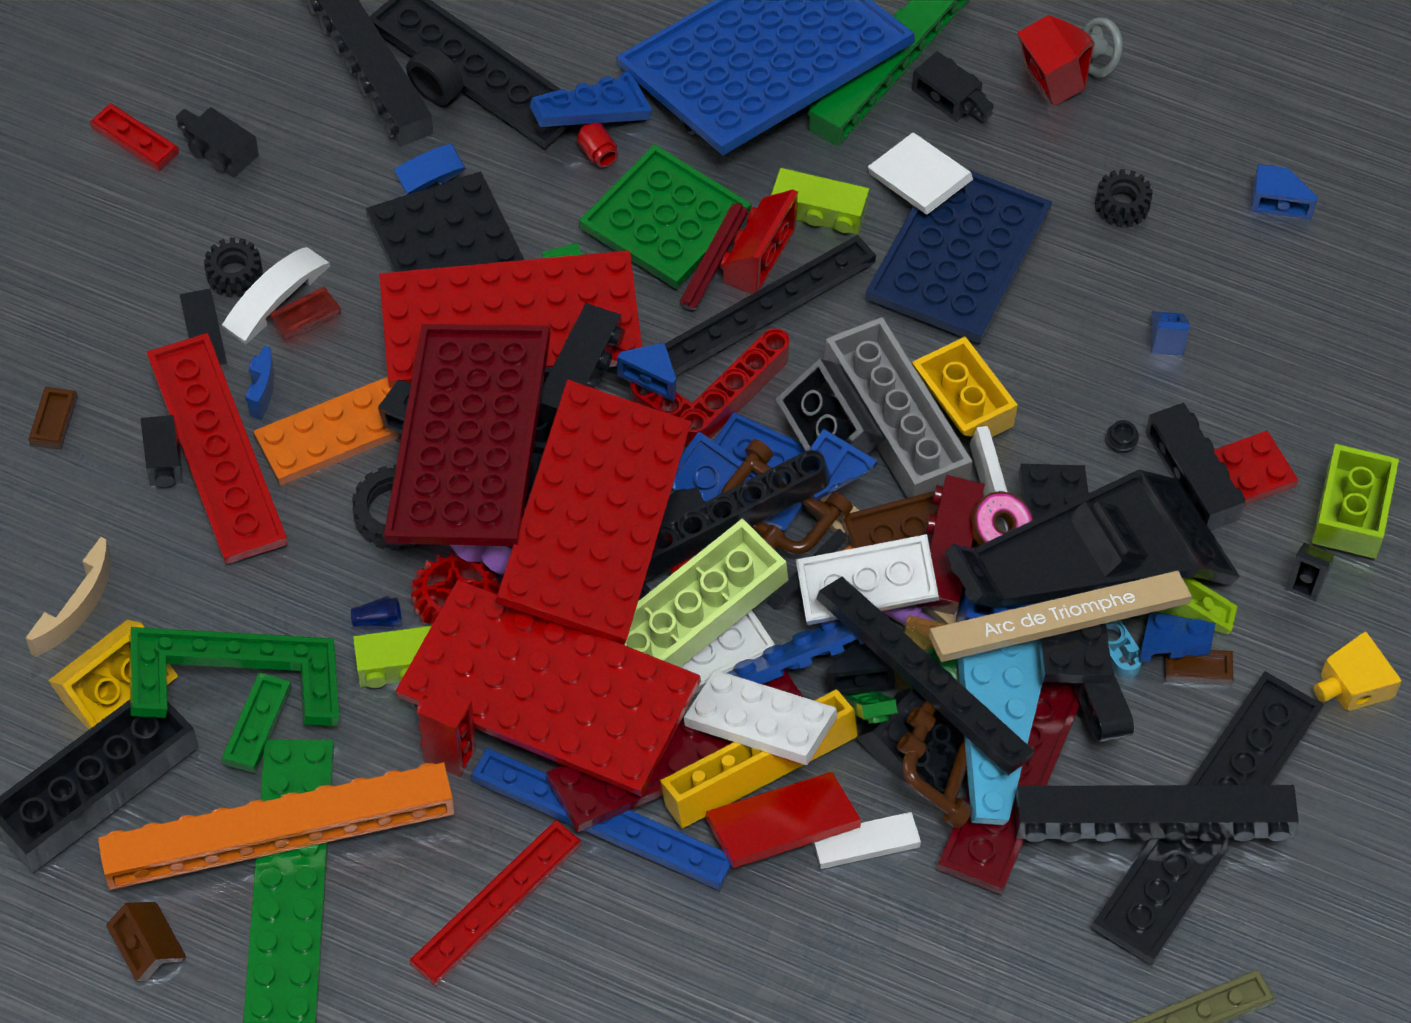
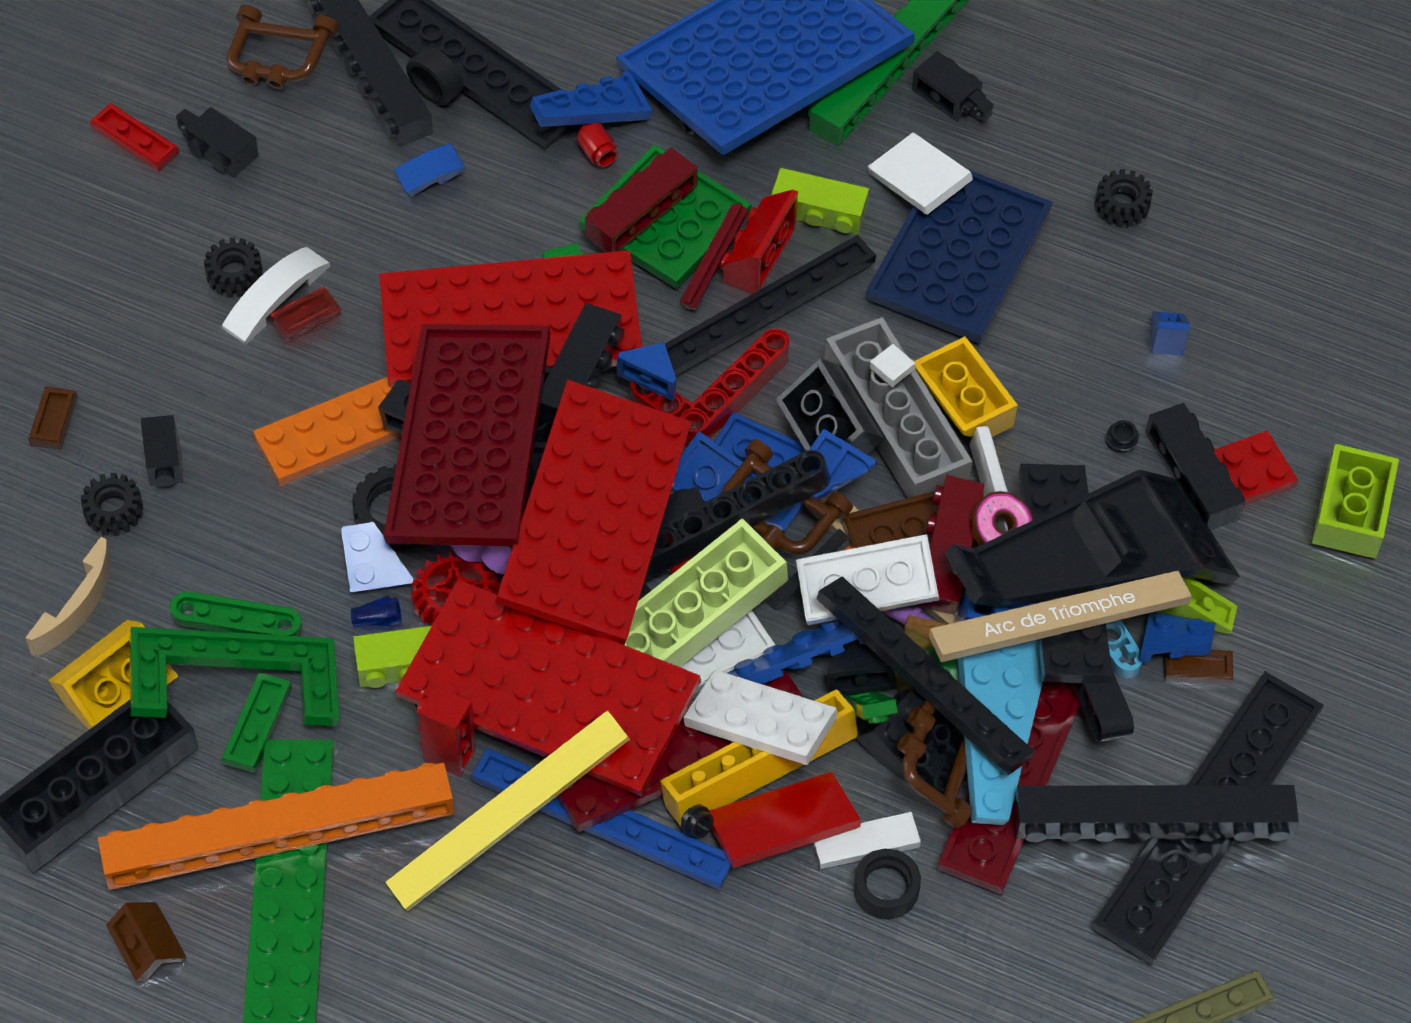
(118, 518): none -> black tyre
(202, 319): black tile -> none
(217, 449): red plate -> none
(233, 615): none -> green plate
(262, 384): blue slope -> none
(277, 75): none -> reddish brown bar
(370, 560): none -> wing
(444, 227): black plate -> none
(495, 903): red tile -> none
(507, 811): none -> light yellow tile
(641, 201): none -> dark red brick
(697, 821): none -> black plate
(892, 365): none -> white tile
(893, 860): none -> black tyre
(1064, 54): red piece -> none
(1281, 193): blue slope -> none
(1309, 571): black slope -> none
(1357, 675): yellow torso -> none

